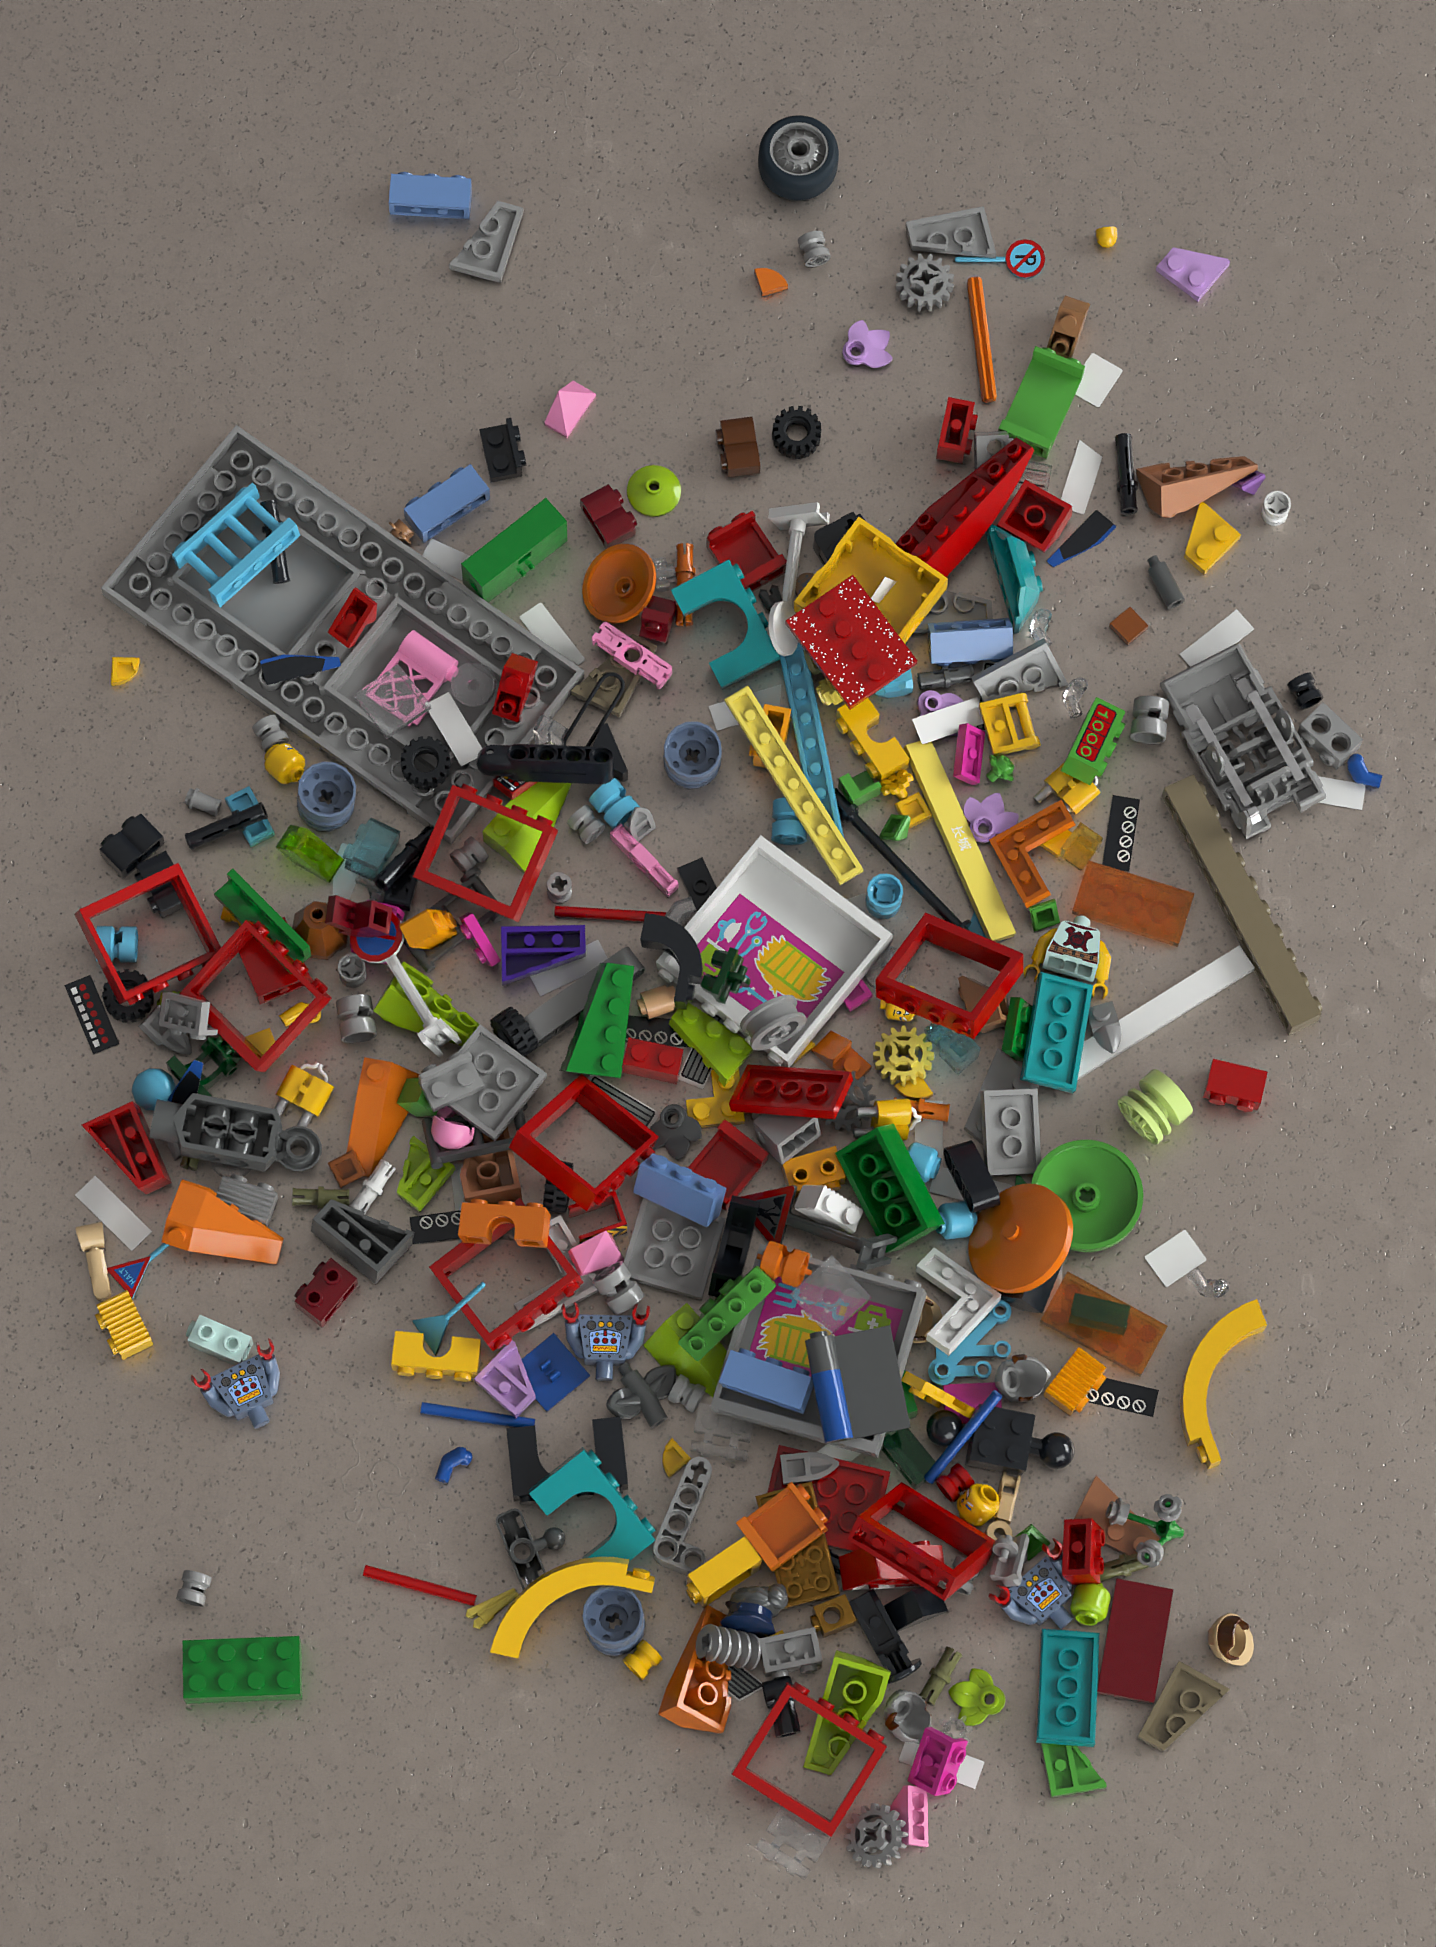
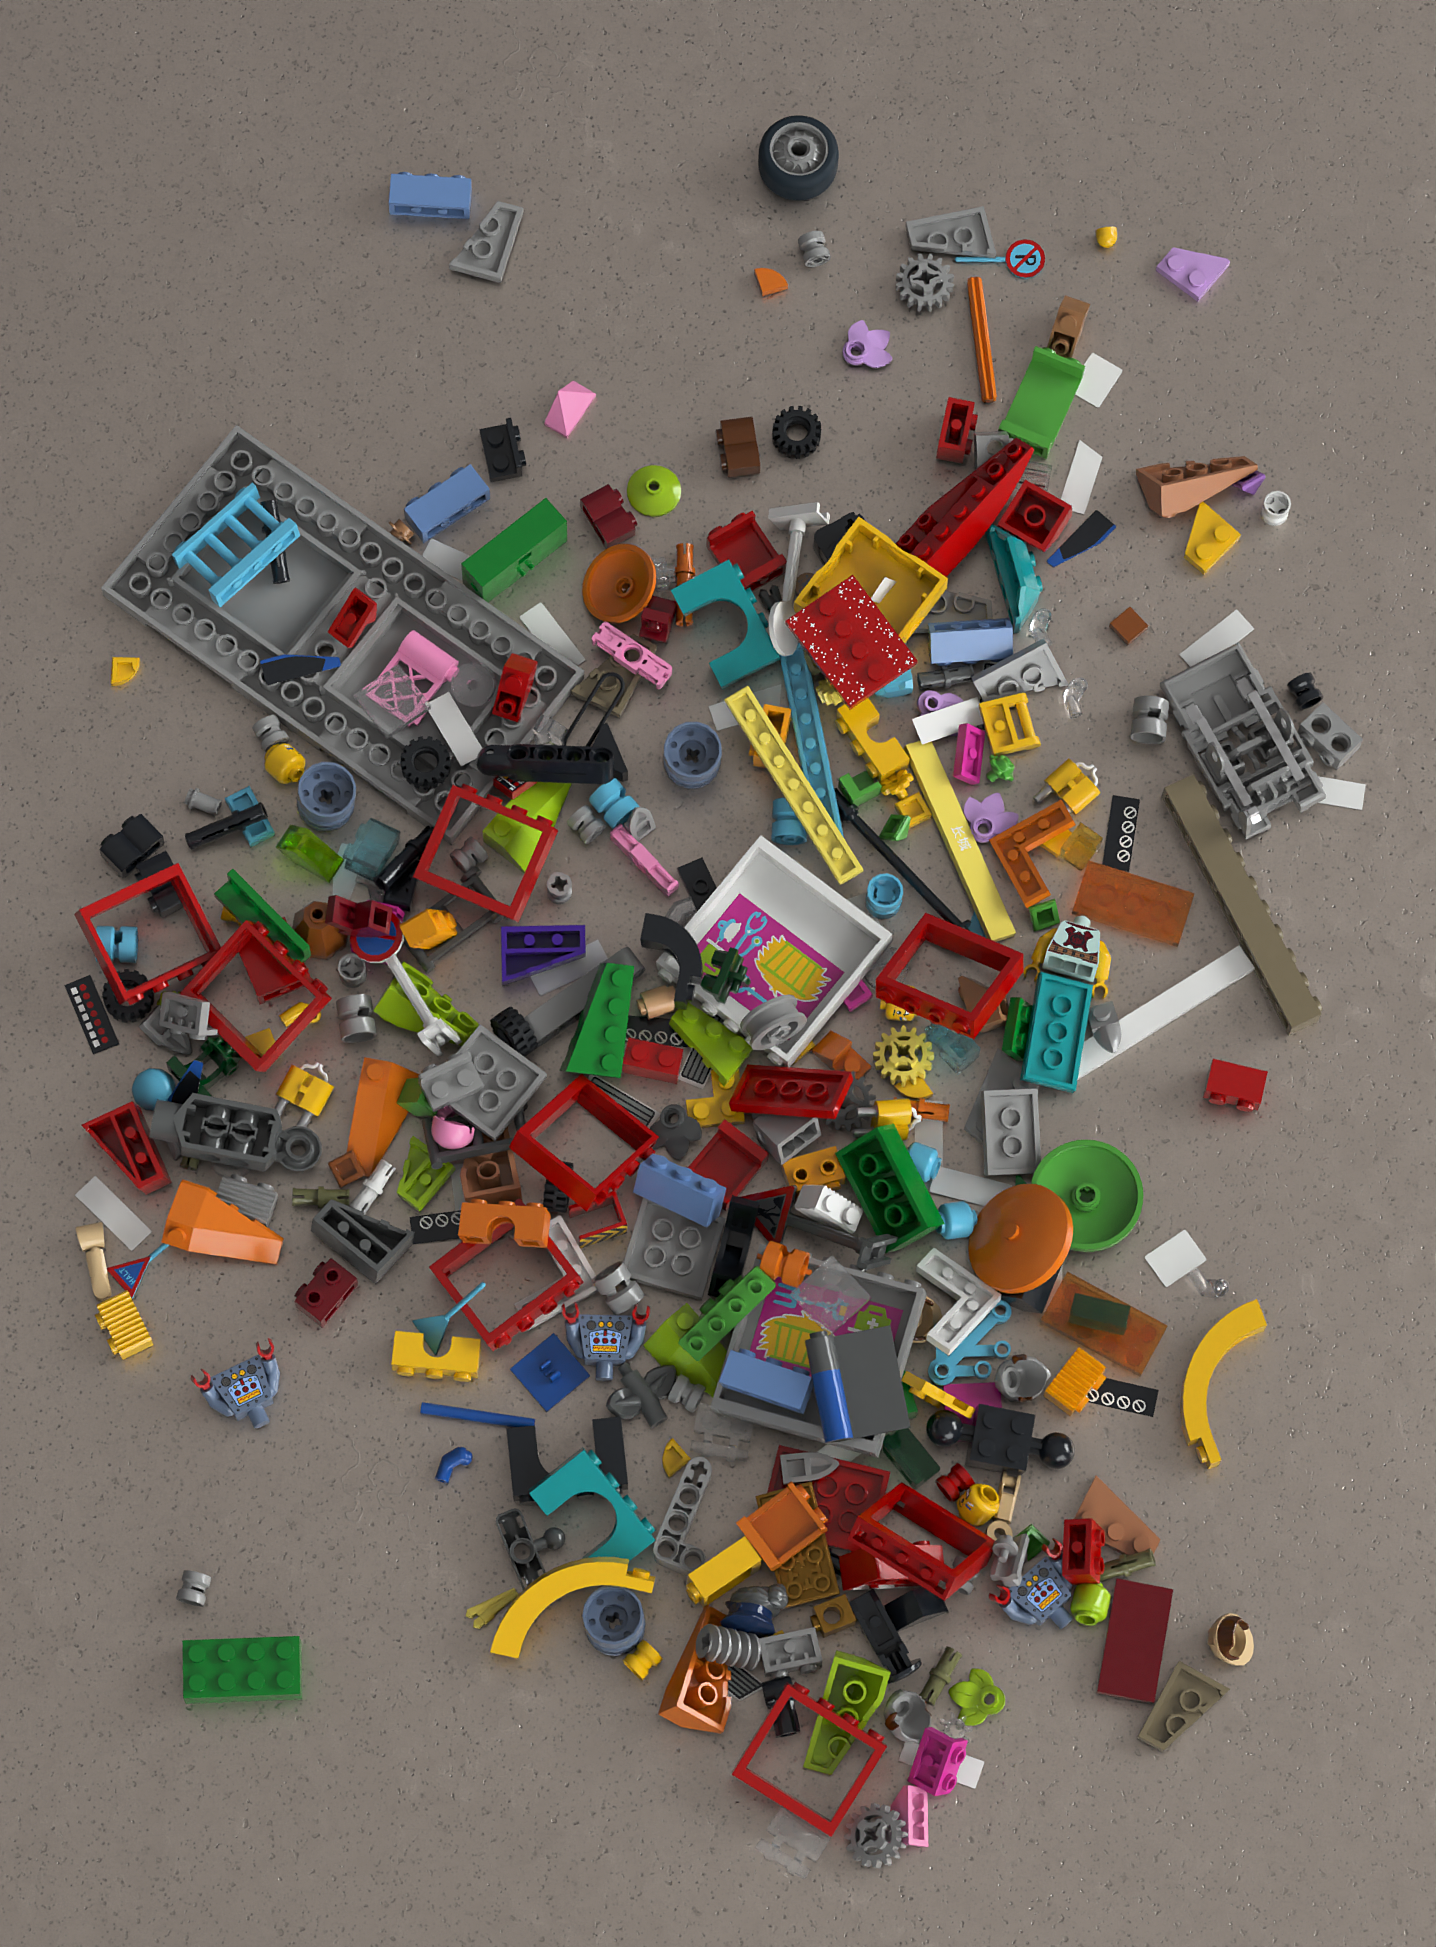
(219, 1340): light aqua brick -> none
(419, 1585): red bar -> none
(472, 930): dark pink plate -> none
(507, 1380): lavender wing -> none
(595, 1254): bright pink slope -> none
(602, 913): red bar -> none
(963, 1436): blue bar -> none
(971, 1176): black beam -> none
(1067, 1687): teal tile -> none
(1069, 1770): bright green wing -> none
(1094, 741): bright green brick -> none
(1127, 485): black pin -> none
(1155, 1106): yellowish green wheel -> none
(1165, 583): dark grey cylinder -> none
(1167, 1509): light grey plant -> none
(1360, 772): blue arm -> none

